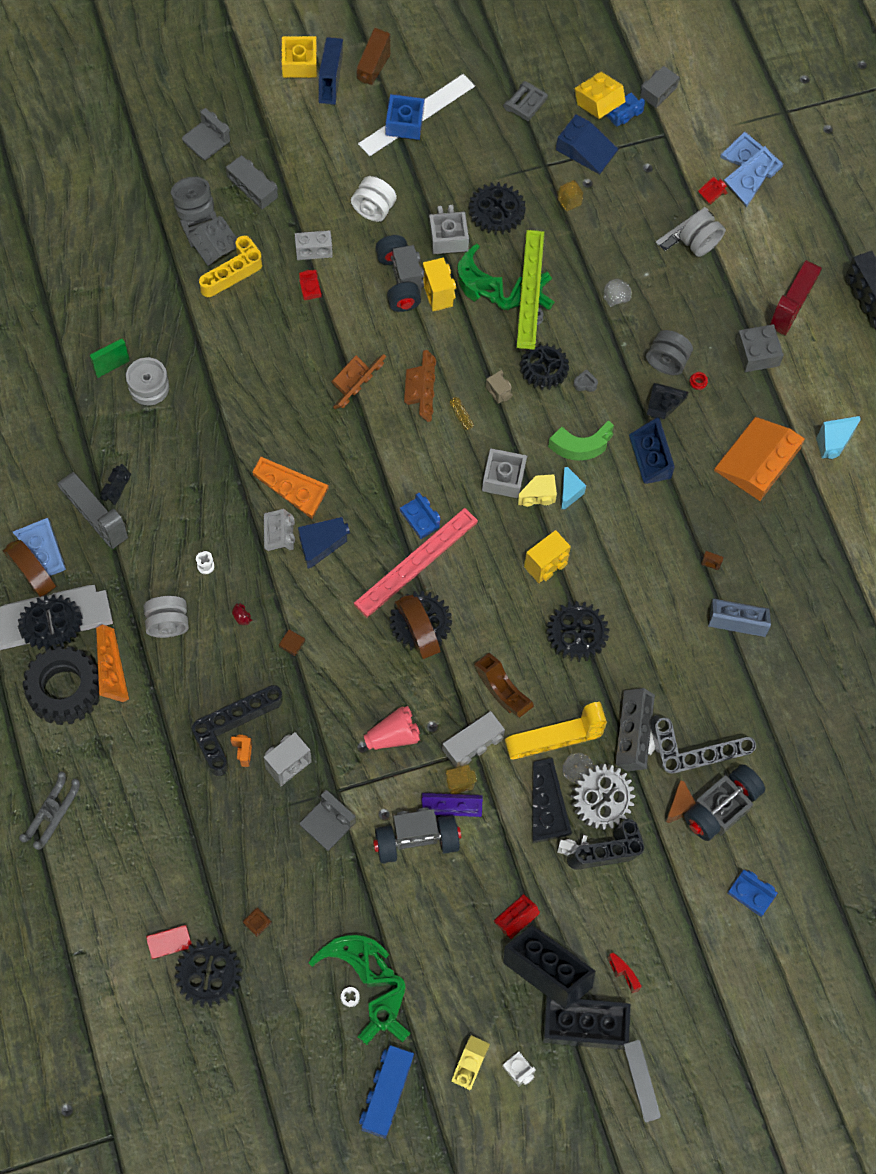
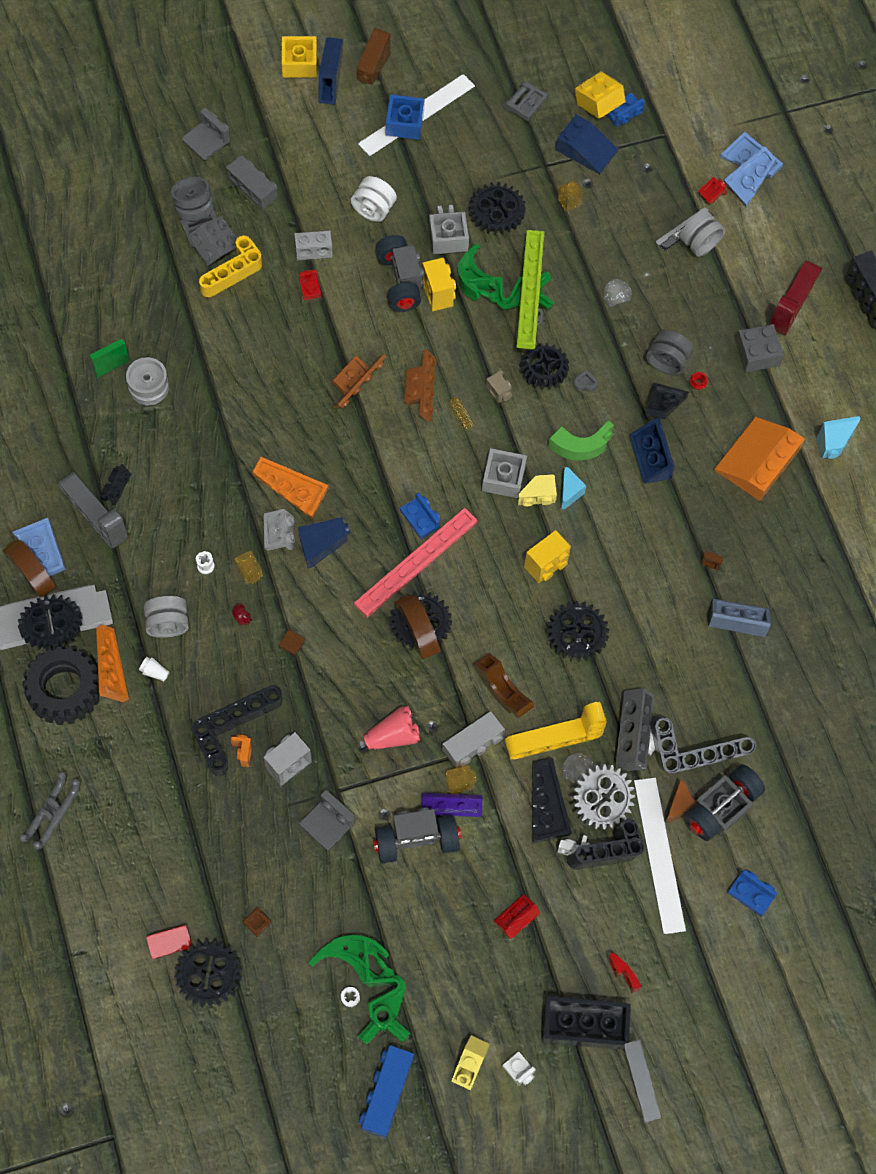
(153, 669): none -> white cone
(248, 568): none -> clear yellow brick
(549, 967): black brick -> none
(659, 86): dark grey brick -> none
(659, 856): none -> white sticker

